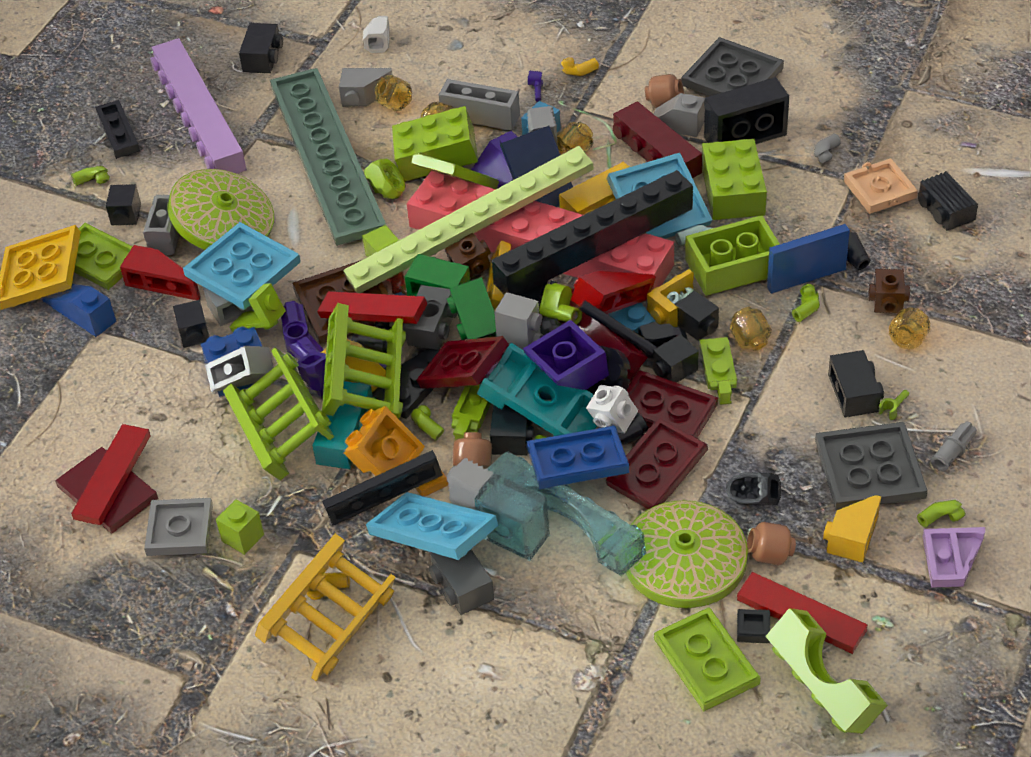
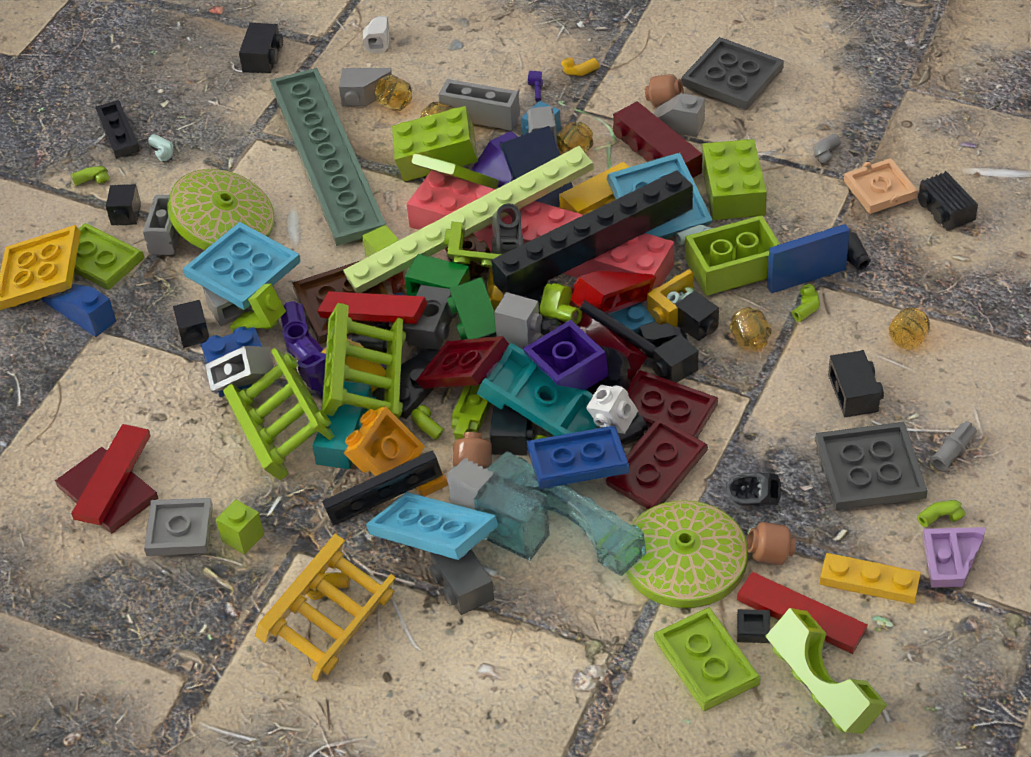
(155, 272): red slope -> none
(164, 147): none -> light aqua arm
(197, 107): lavender brick -> none
(385, 178): lime rock -> none
(454, 239): none -> lime bracket
(506, 236): none -> dark grey piece
(718, 367): lime hinge -> none
(747, 113): black brick -> none
(853, 529): yellow slope -> none
(870, 578): none -> yellow plate
(888, 291): reddish brown brick -> none
(893, 404): lime hand -> none

